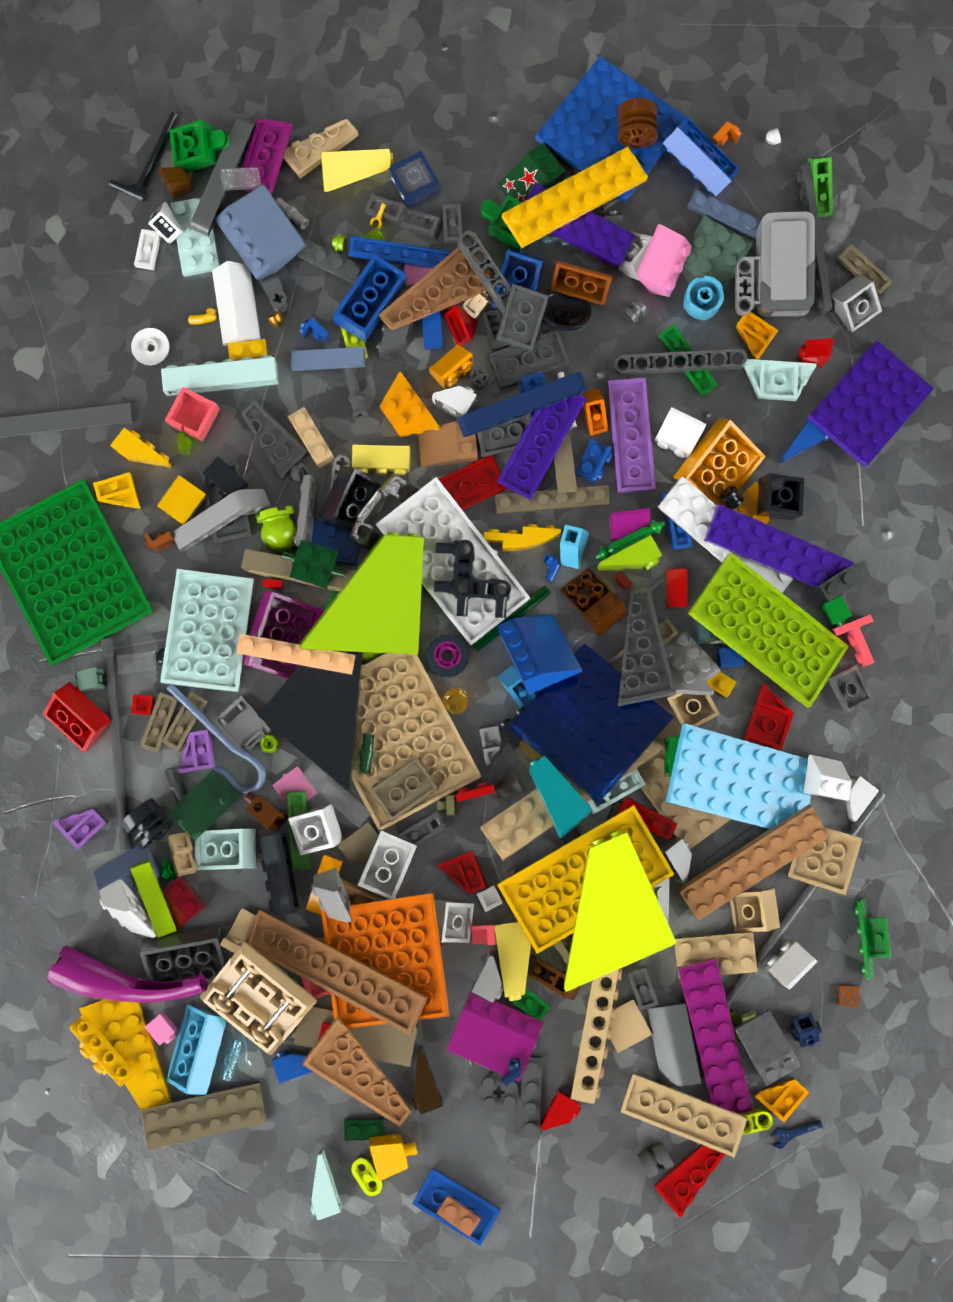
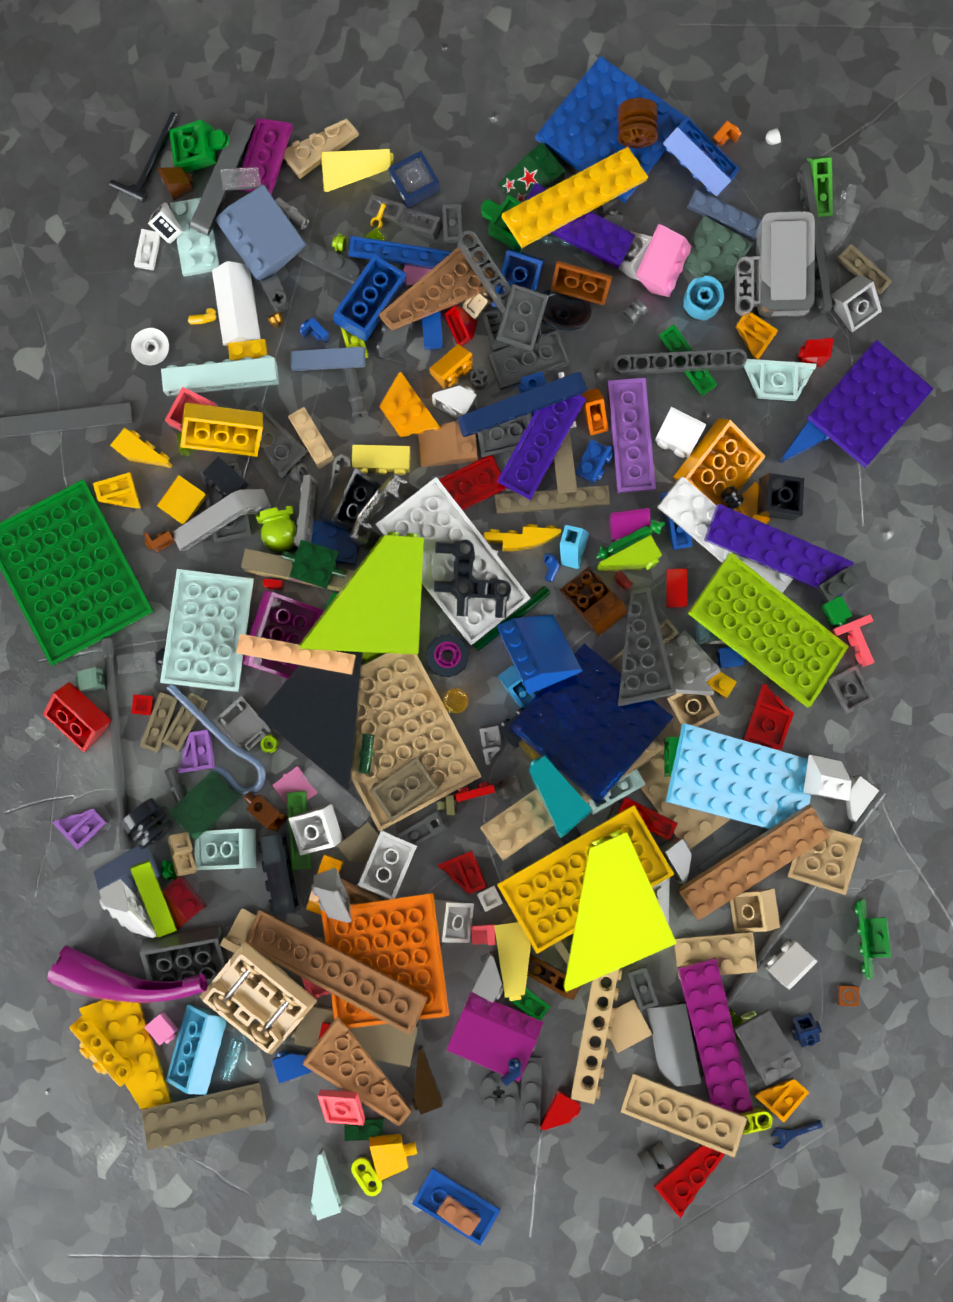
(221, 429): none -> yellow slope
(341, 1107): none -> coral plate

